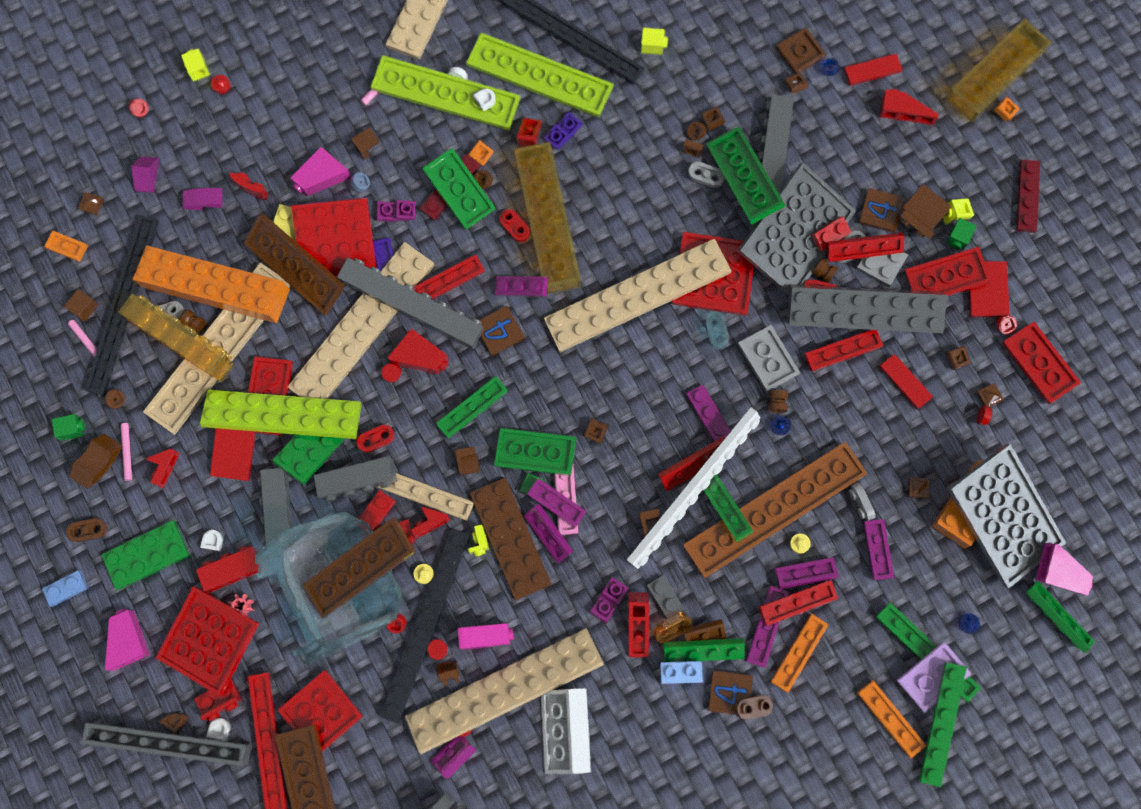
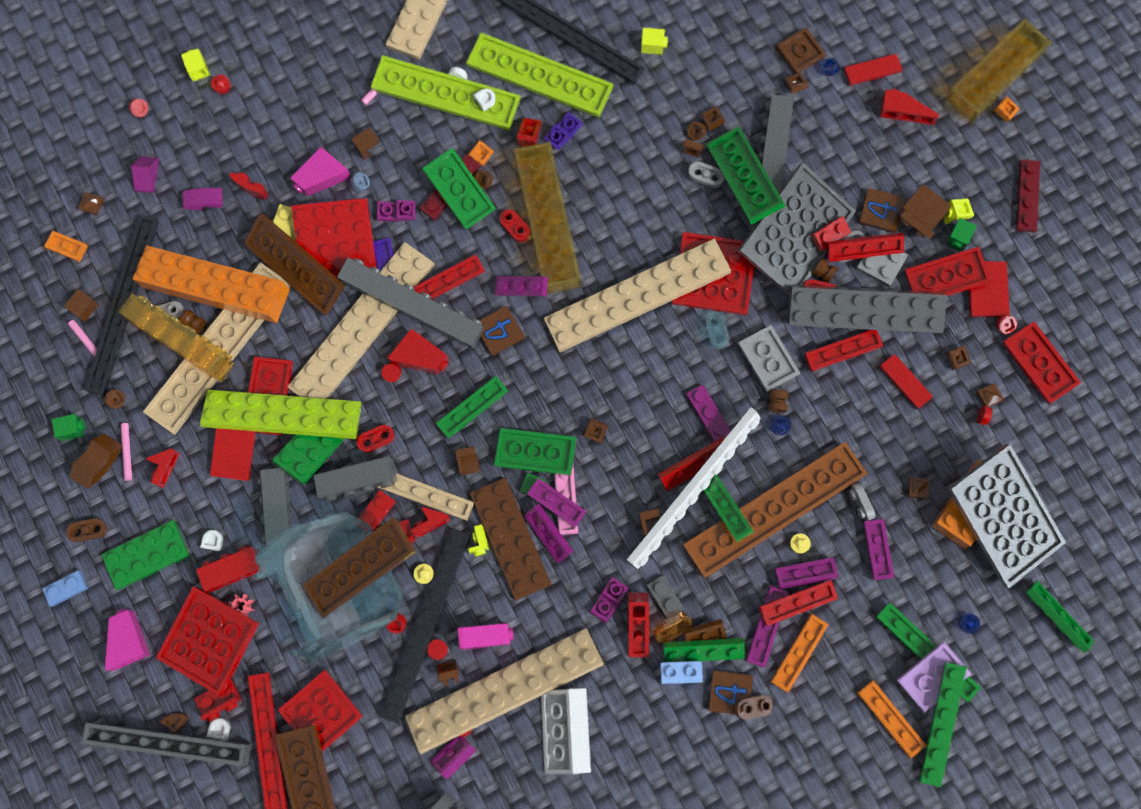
(1063, 571): slope -> none

